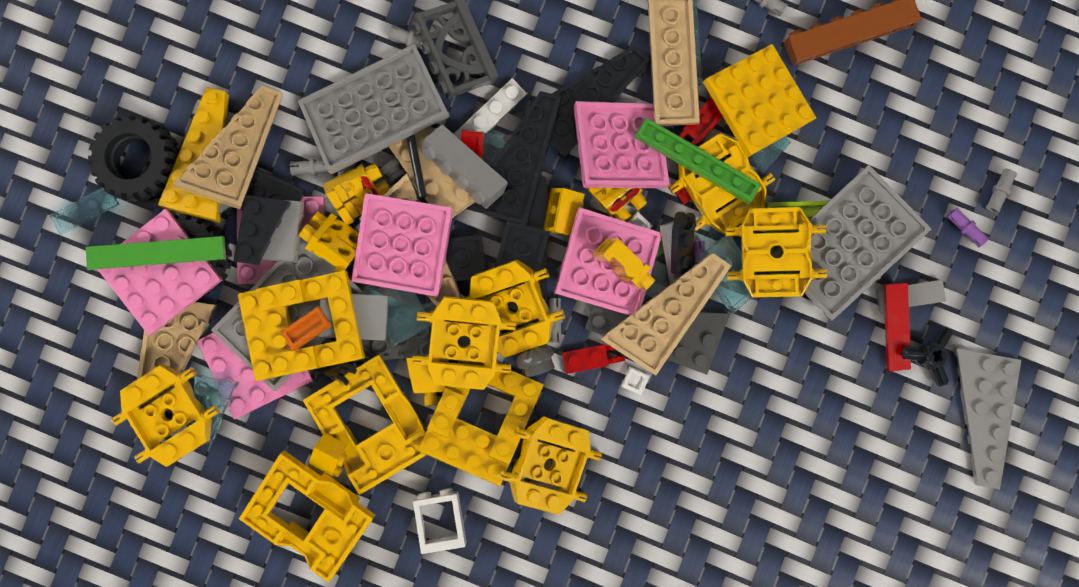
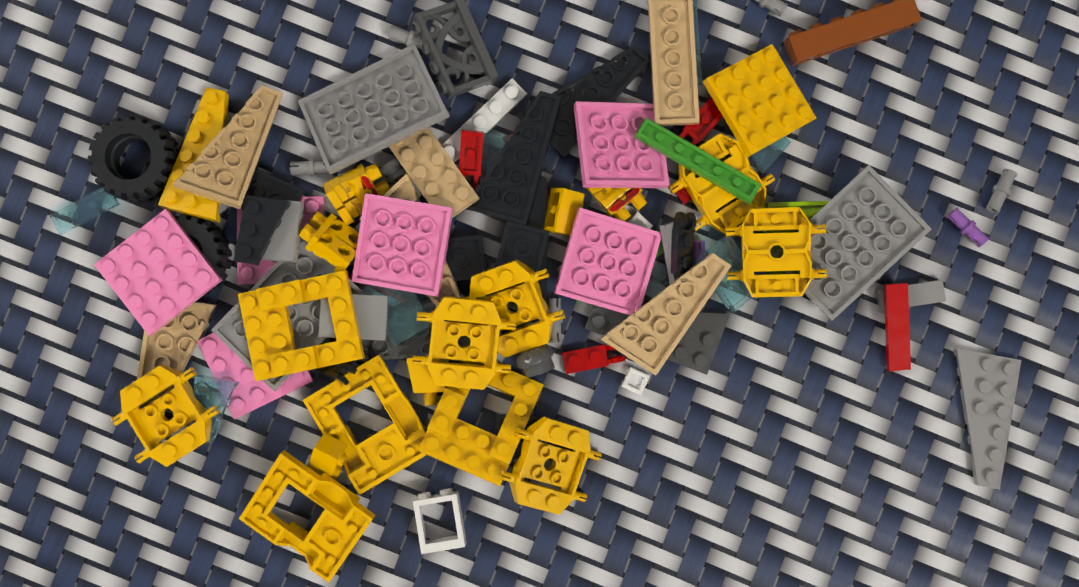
(155, 253): bright green tile -> none
(306, 328): orange tile -> none
(416, 166): black bar -> none
(463, 166): light grey brick -> none
(624, 263): yellow hips -> none
(931, 355): black bush -> none

